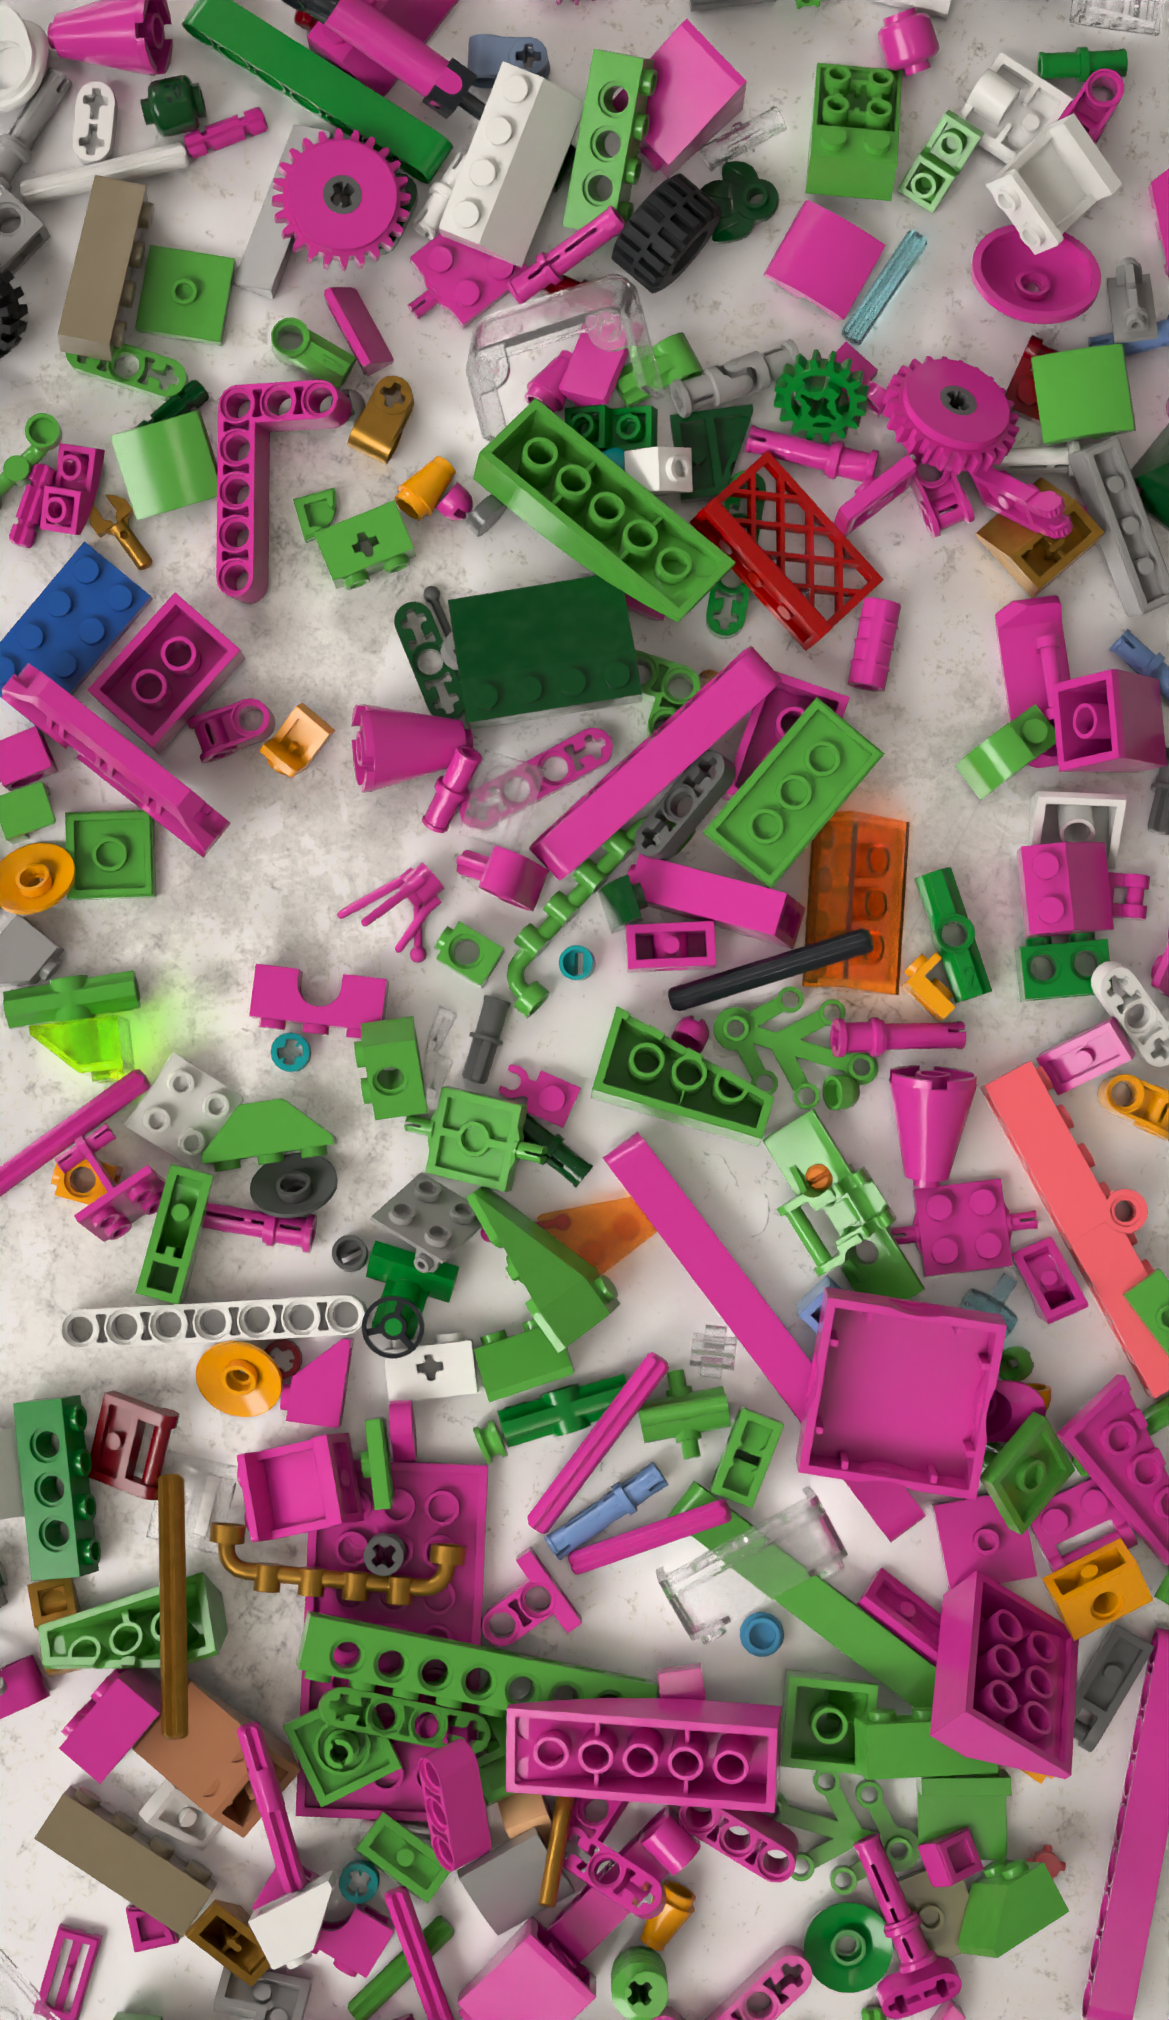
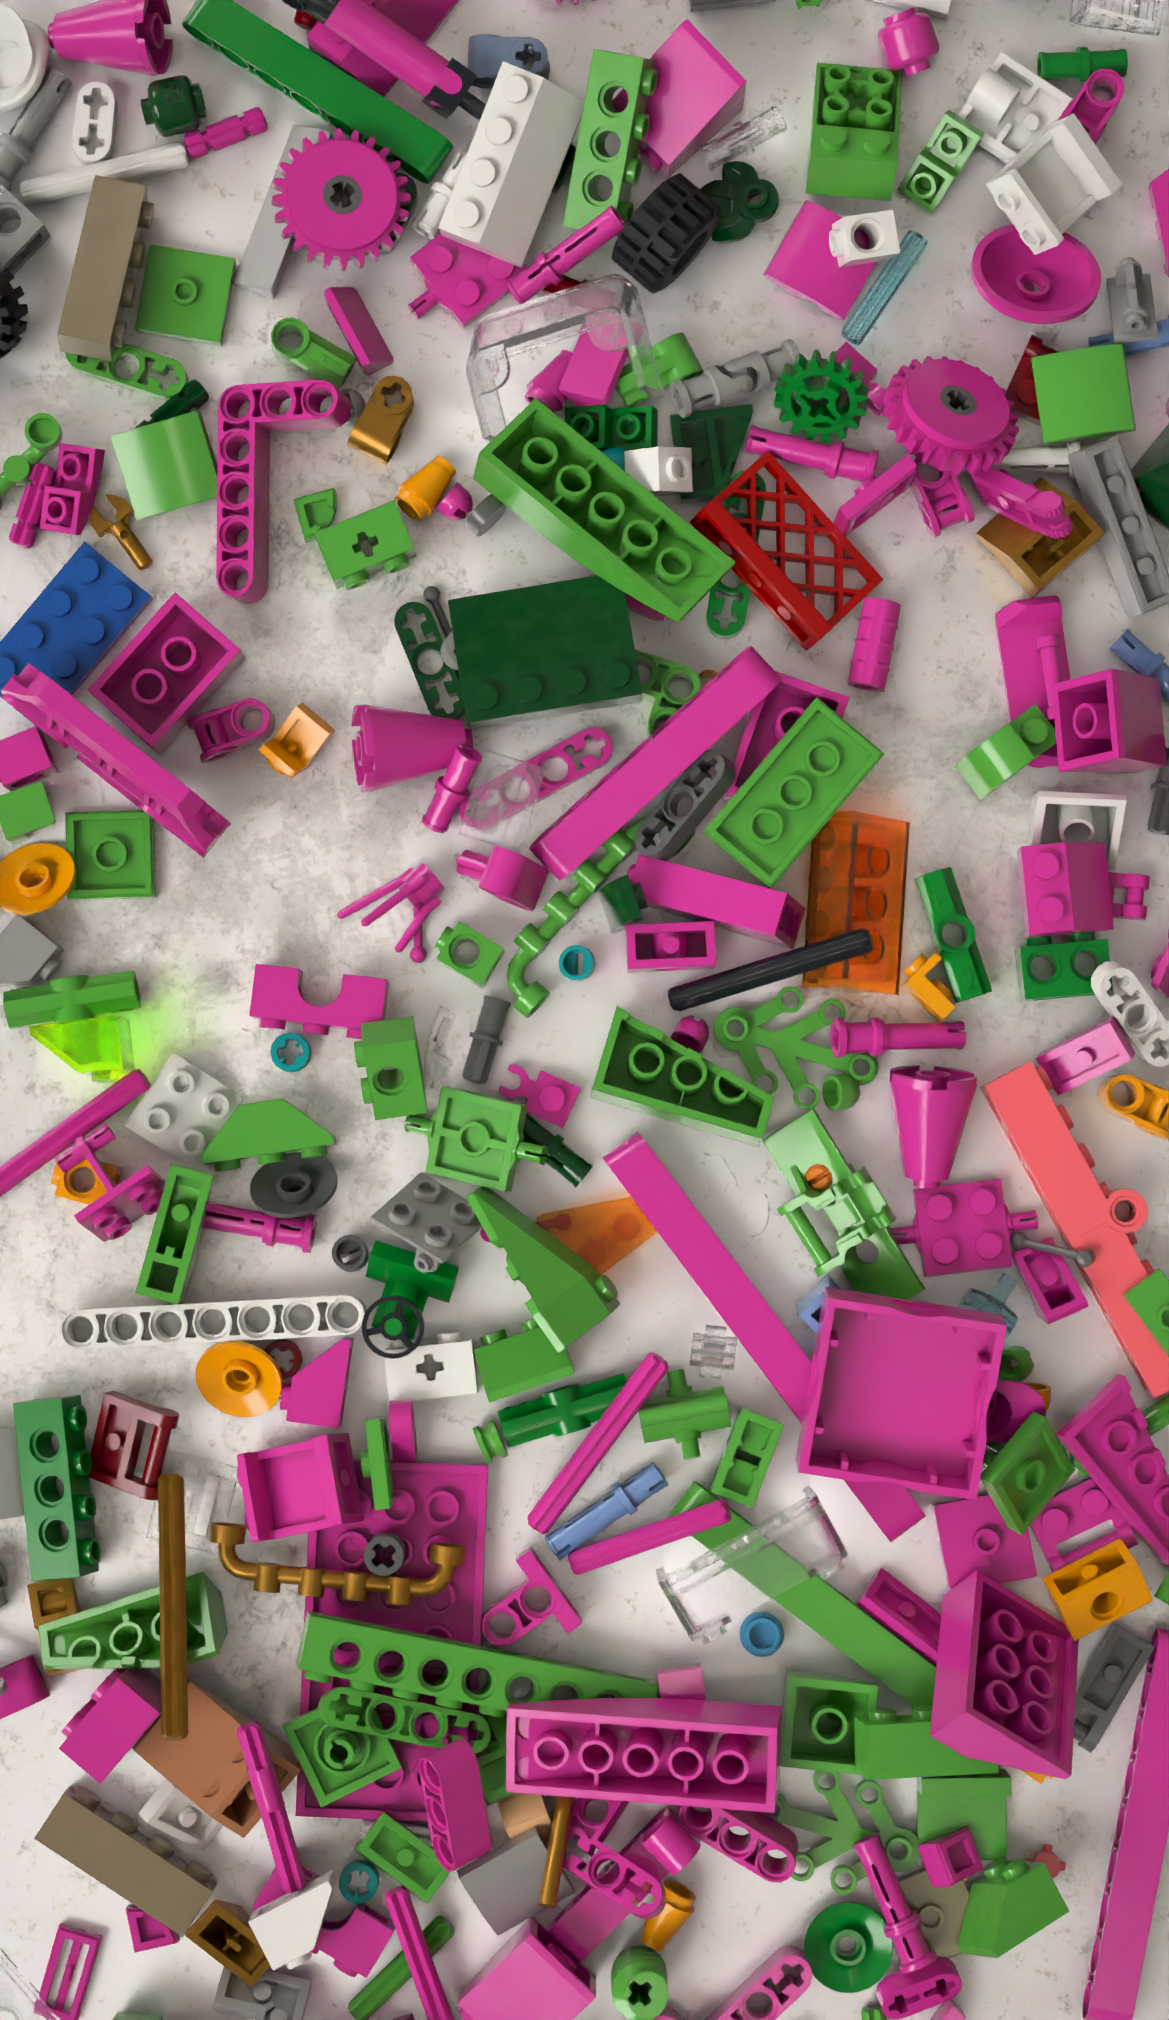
(882, 236): none -> white brick
(1084, 1257): none -> dark grey hinge

